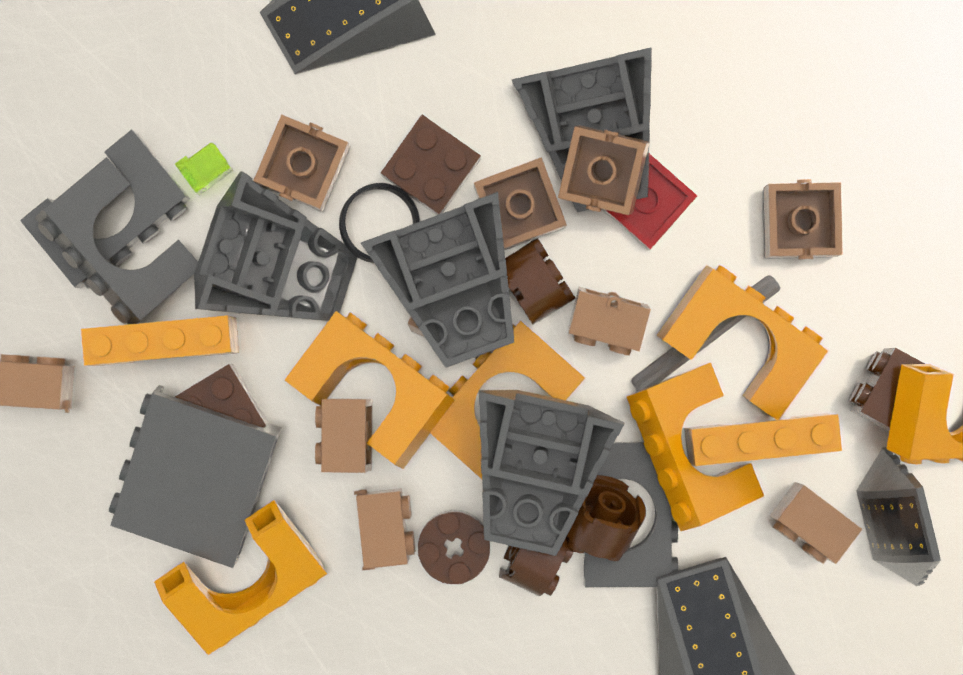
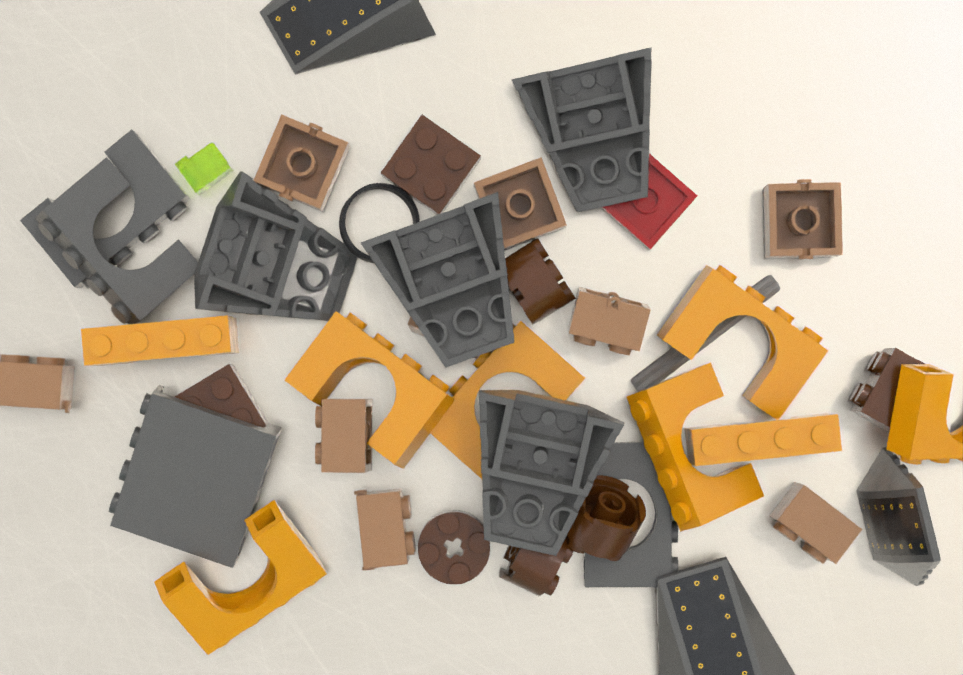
(603, 170): medium nougat brick -> none

